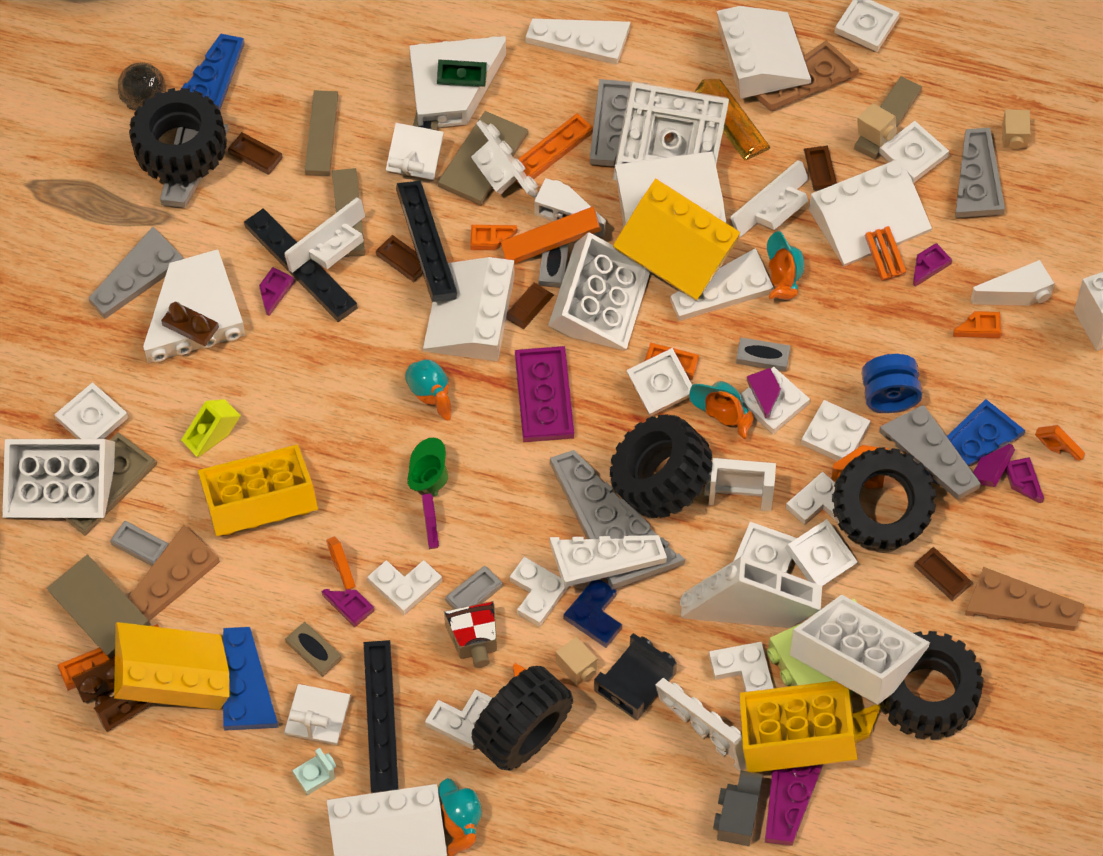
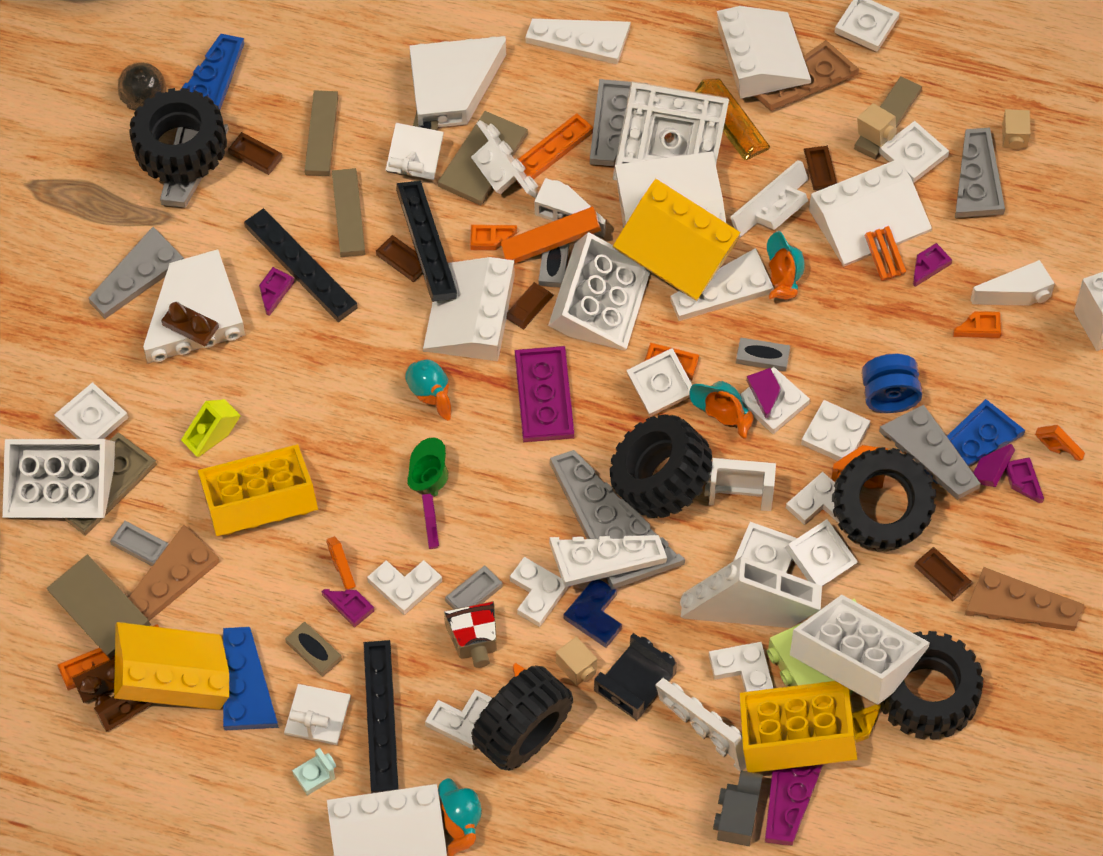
(329, 240): white bracket -> none
(462, 73): dark green slope -> none

